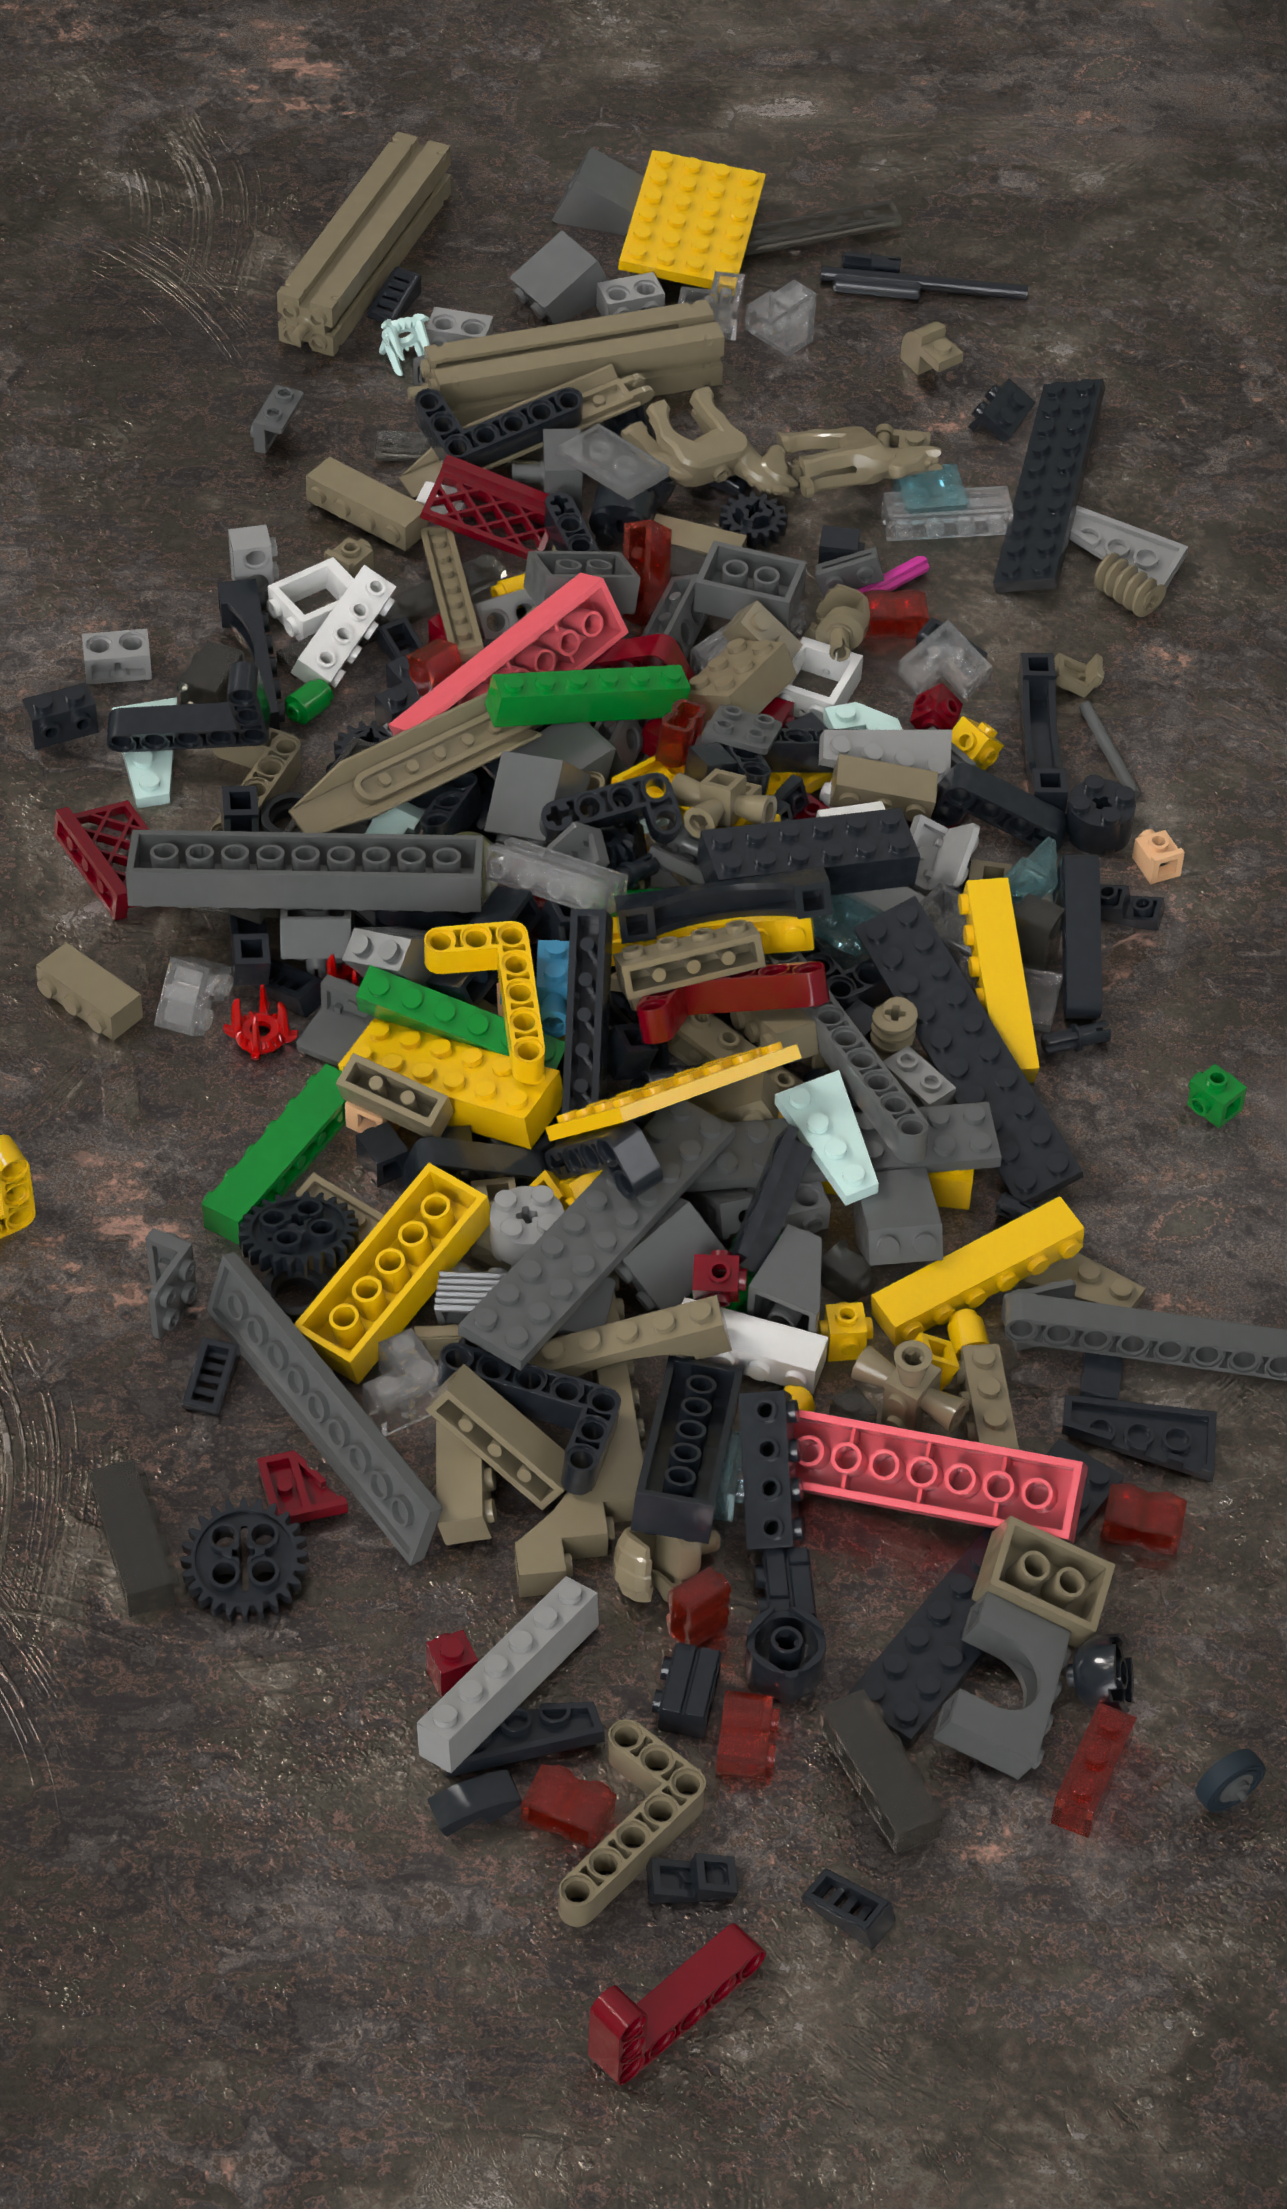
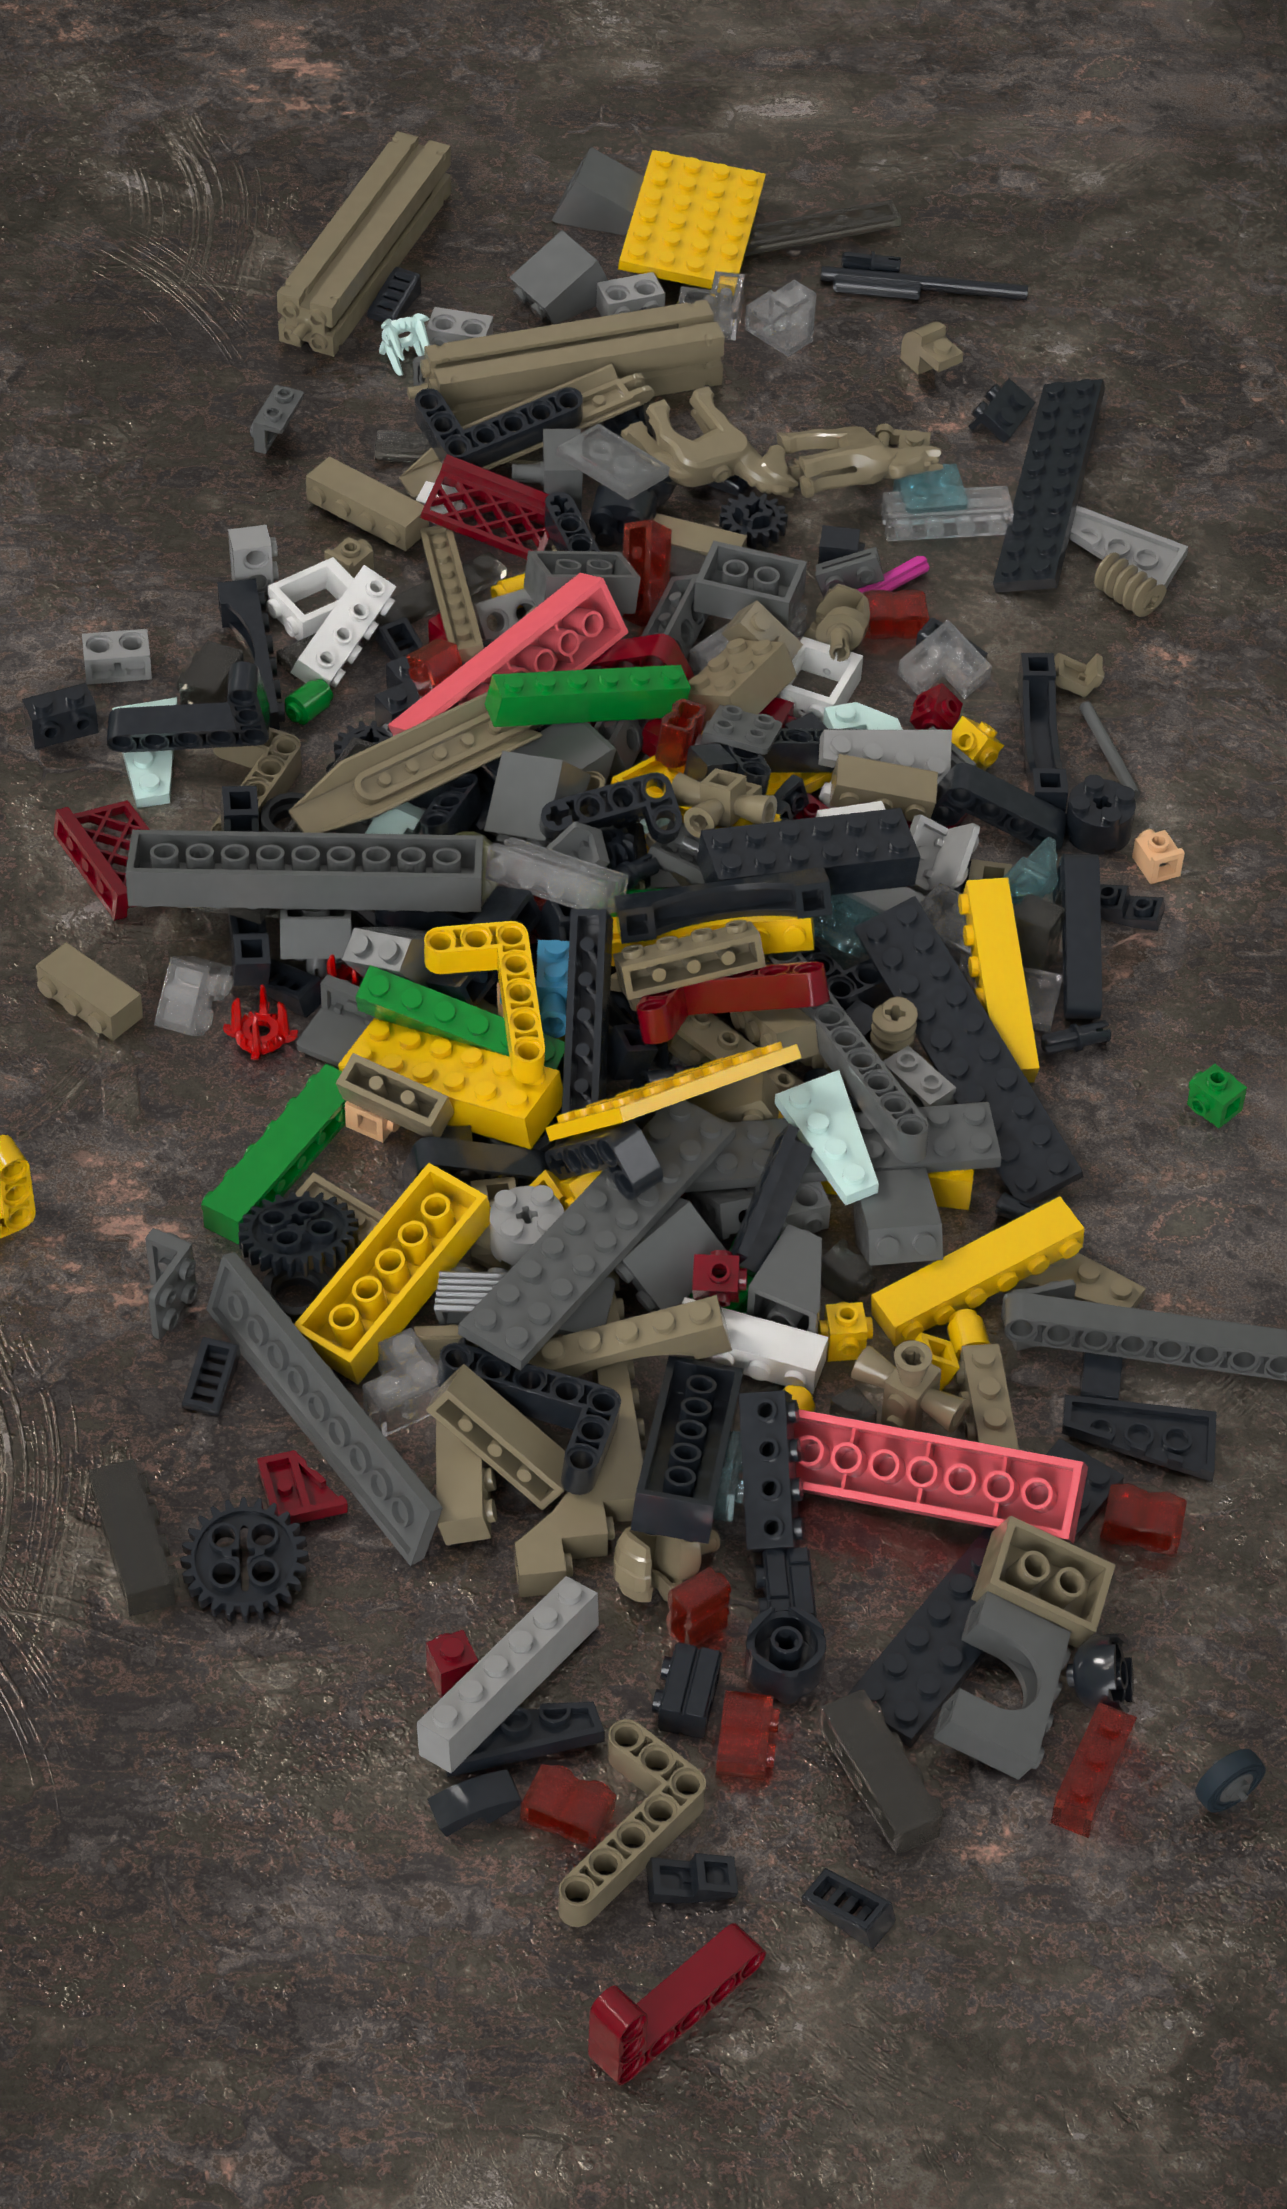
(381, 1153): black brick -> none

